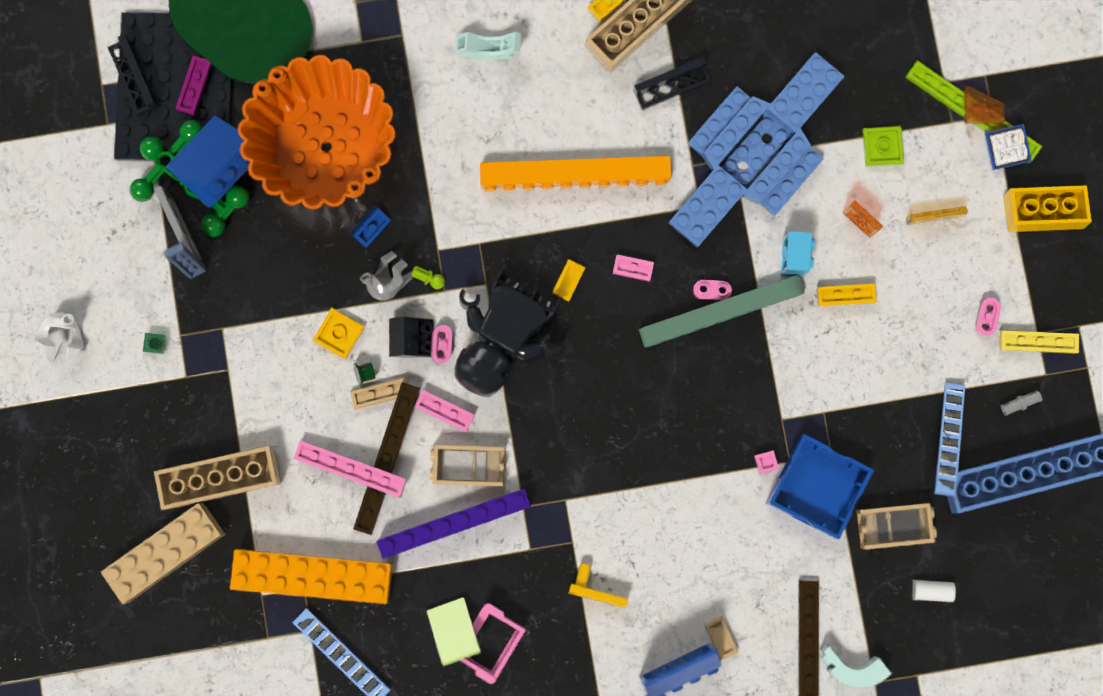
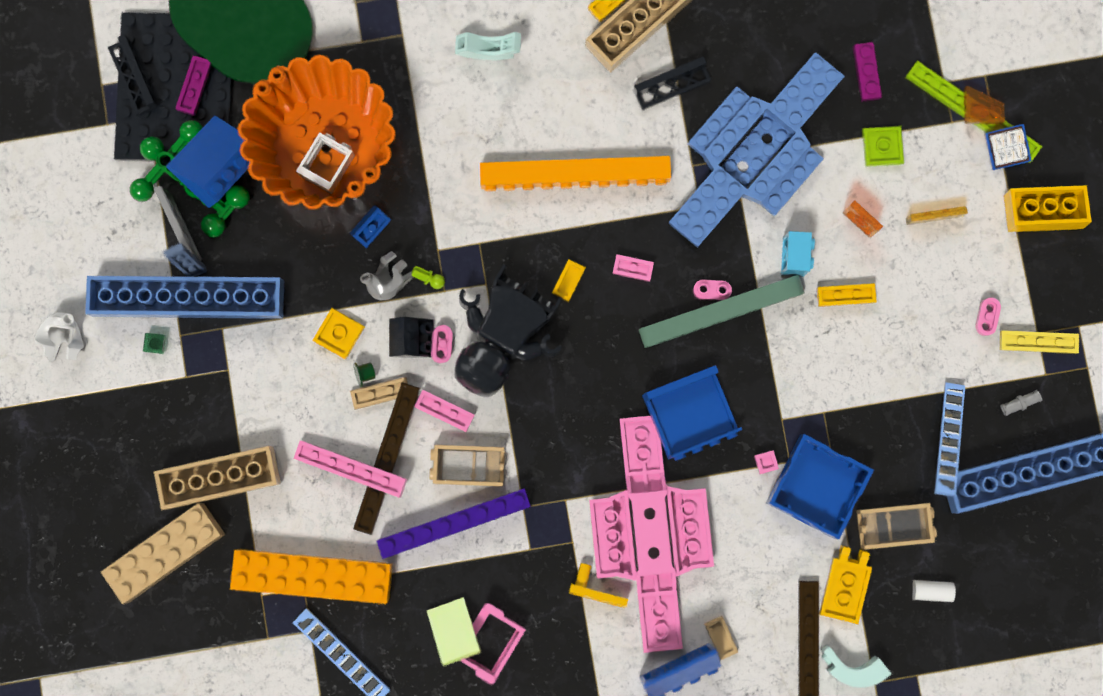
(185, 297): none -> medium blue brick
(329, 140): none -> white window
(687, 526): none -> bright pink piece
(691, 413): none -> blue panel
(846, 586): none -> yellow tile
(867, 71): none -> magenta plate

